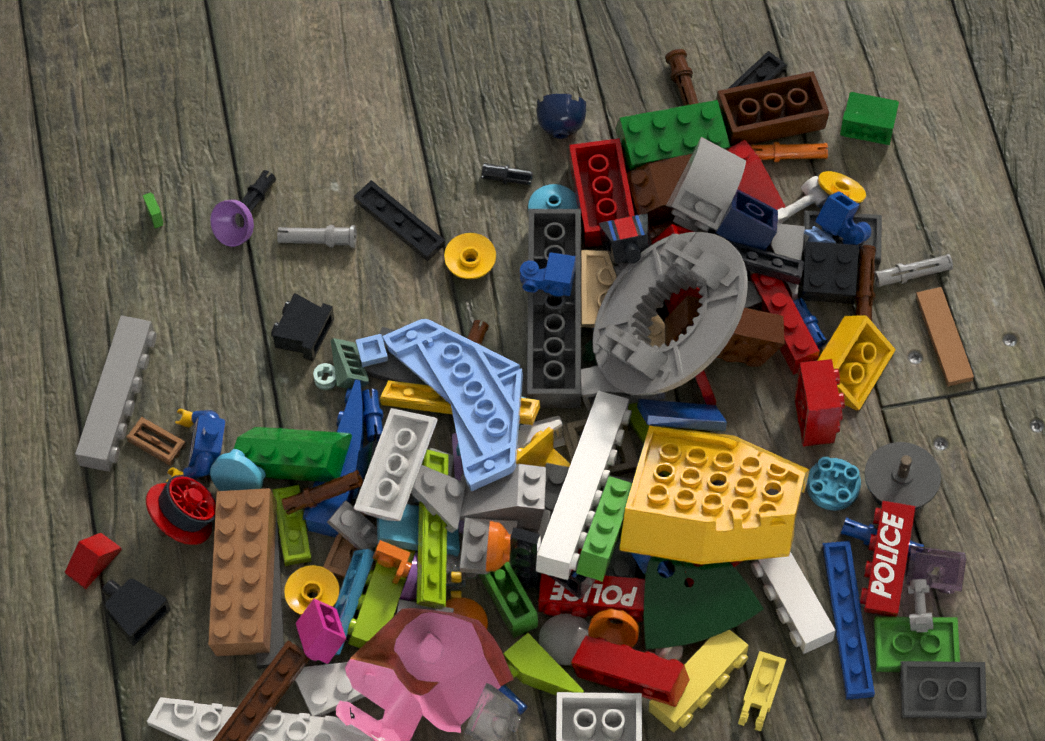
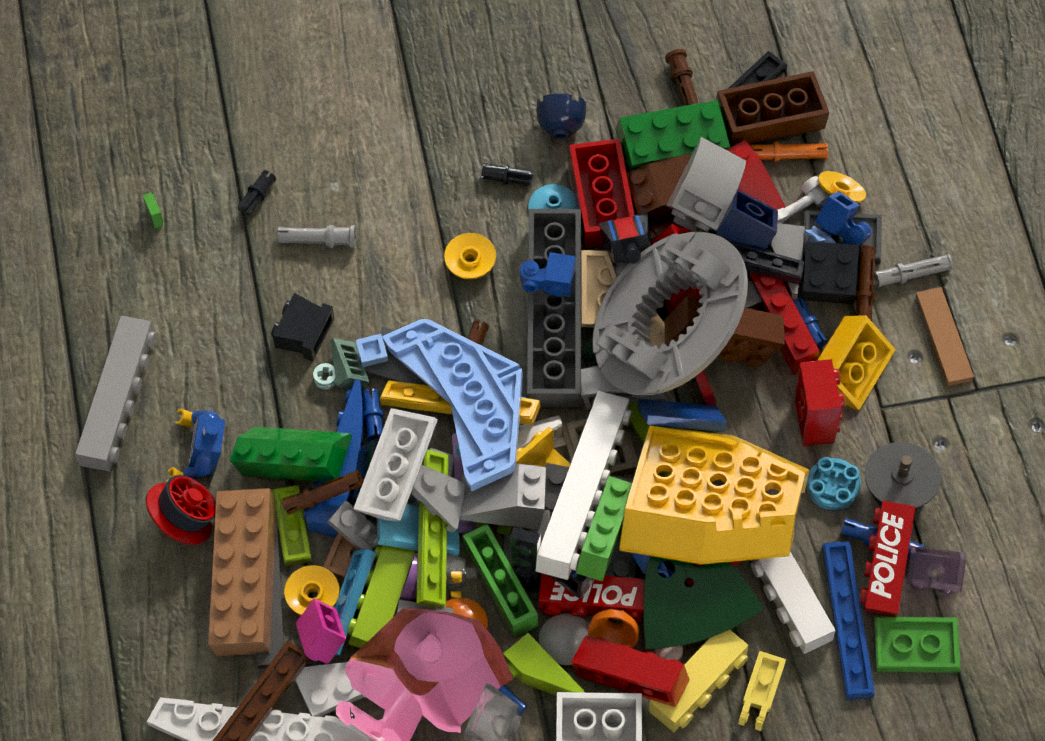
(91, 558): red slope -> none
(134, 608): black torso -> none
(173, 452): medium nougat tile -> none
(224, 223): medium lavender piece -> none
(236, 472): medium azure tile -> none
(392, 556): orange bracket -> none
(399, 220): black plate -> none
(475, 543): light grey wing -> none
(498, 547): orange piece -> none
(869, 118): green bracket -> none
(920, 620): light grey bar -> none
(943, 690): dark grey tile -> none

